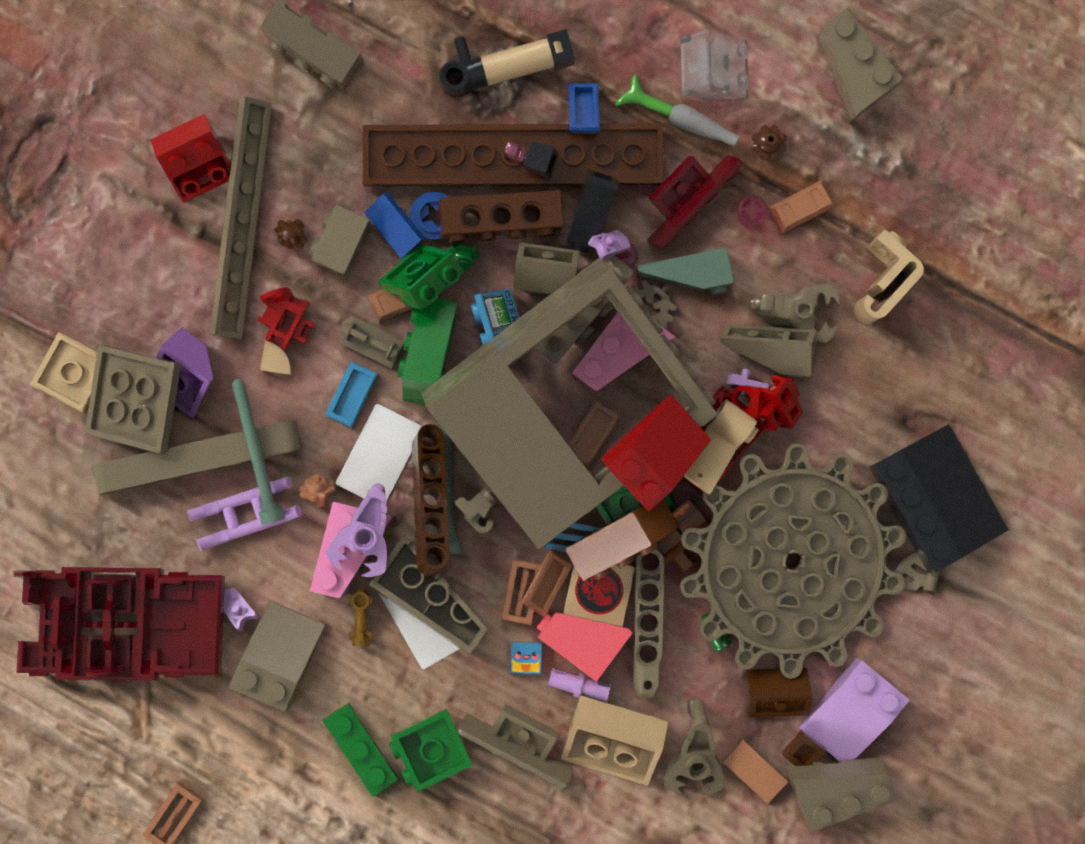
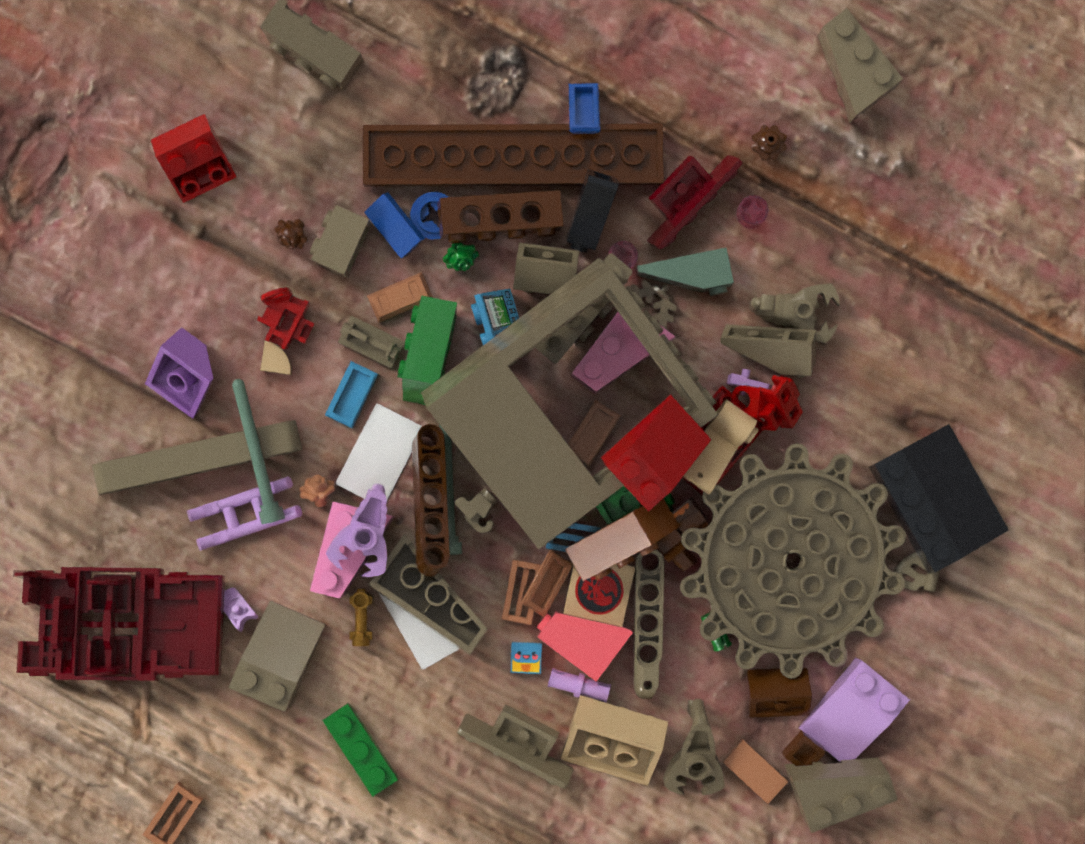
(67, 372): tan tile -> none
(132, 398): dark tan plate -> none
(240, 218): dark tan plate -> none
(422, 276): green plate -> none
(430, 750): green plate -> none
(506, 64): piece -> none
(537, 159): black piece -> none
(609, 244): lavender piece -> none
(680, 115): light grey piece -> none
(714, 66): clear slope -> none
(802, 206): nougat tile -> none
(891, 252): tan piece -> none

